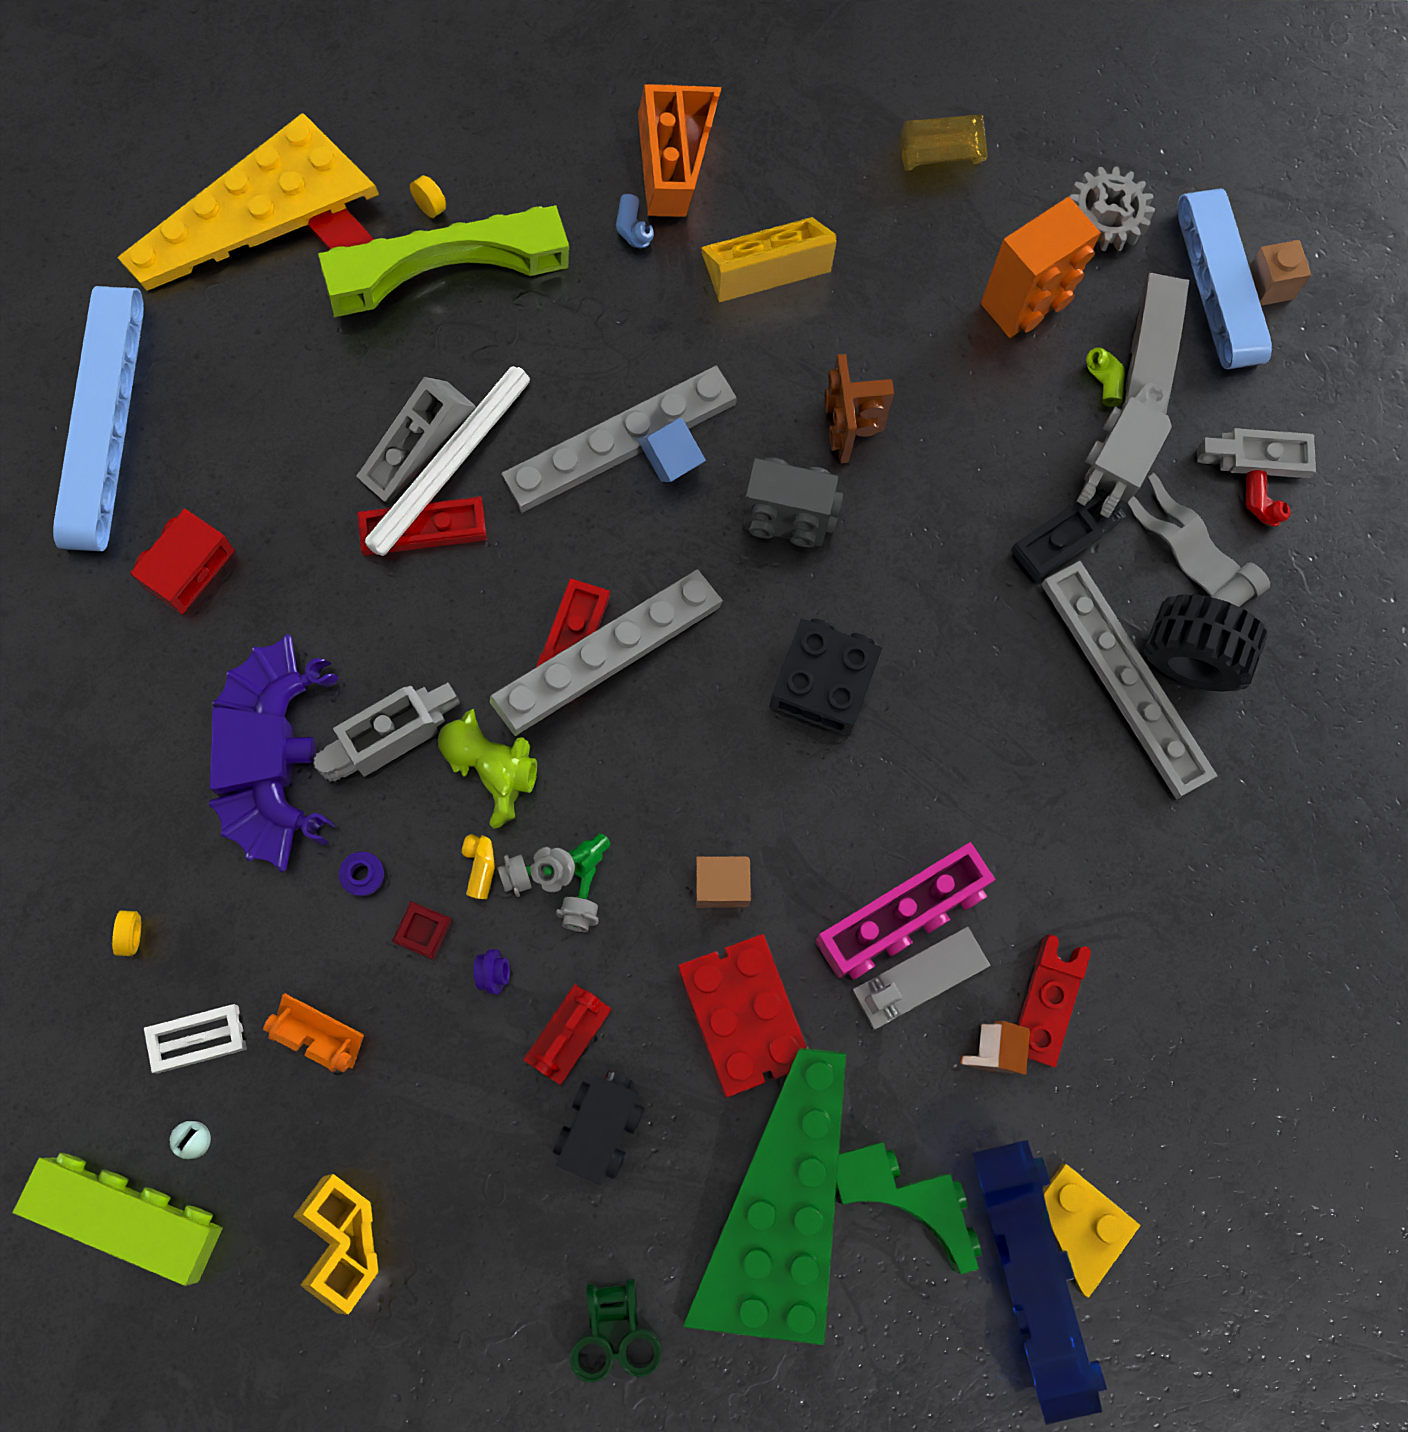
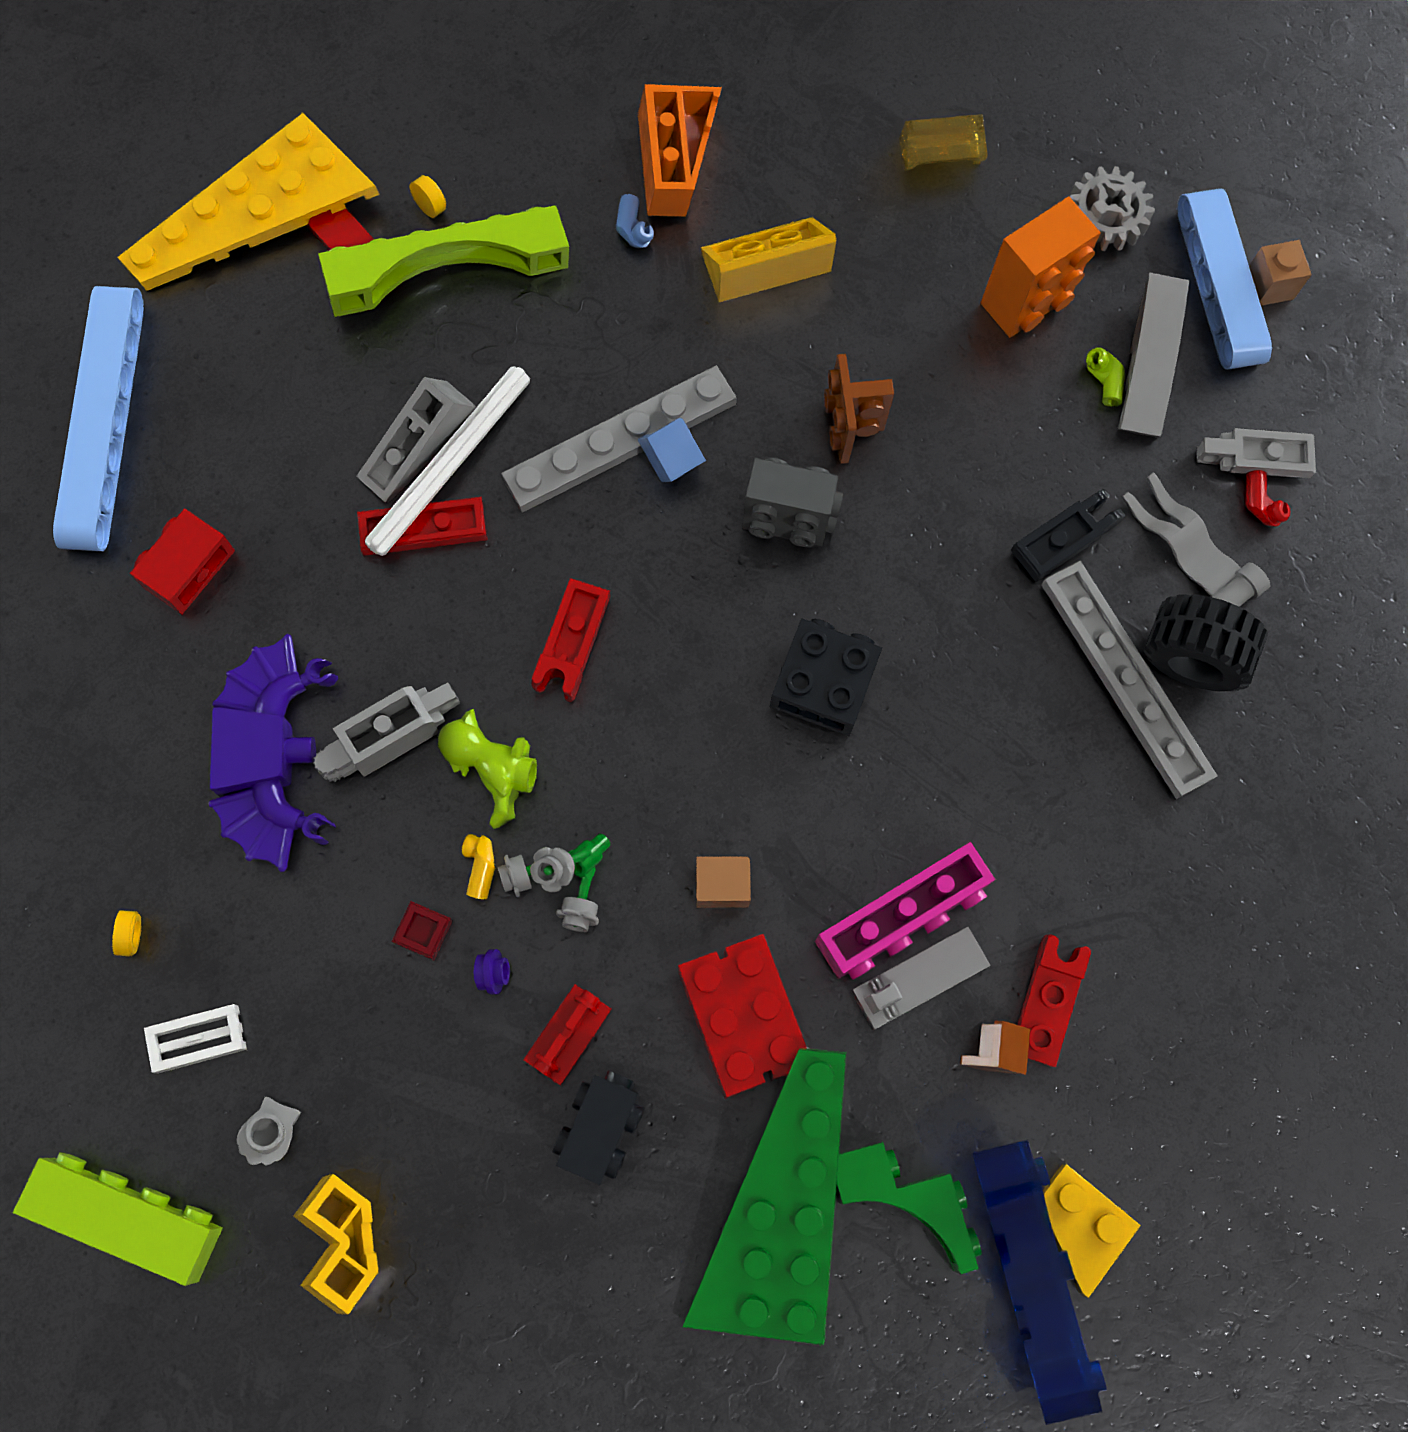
(197, 1144): light aqua hinge -> none
(267, 1133): none -> light grey animal
(328, 1039): orange hinge -> none
(370, 883): dark purple plate -> none
(605, 652): light grey plate -> none
(613, 1330): dark green piece -> none
(1129, 448): light grey hinge -> none

